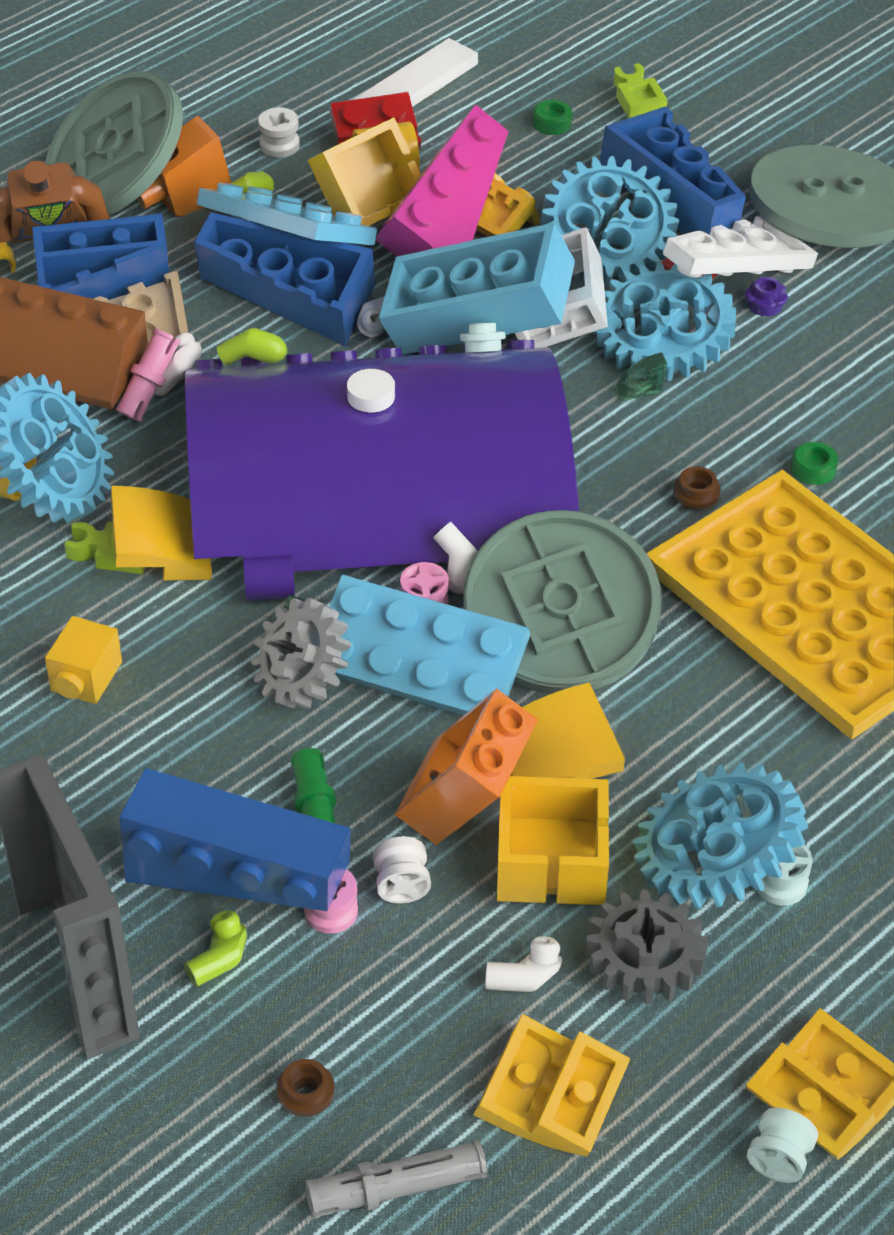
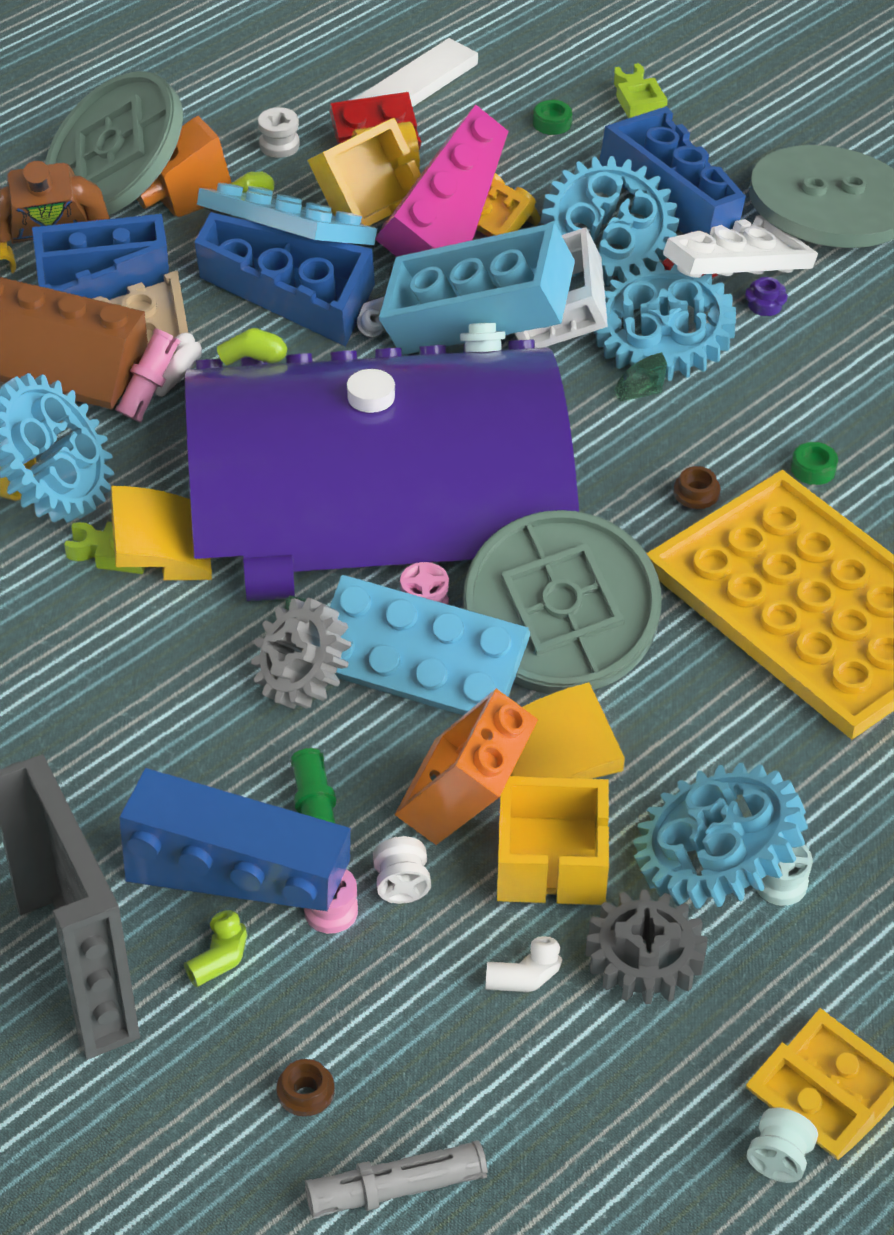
(83, 660): yellow brick -> none
(460, 554): white arm -> none
(552, 1087): yellow slope -> none

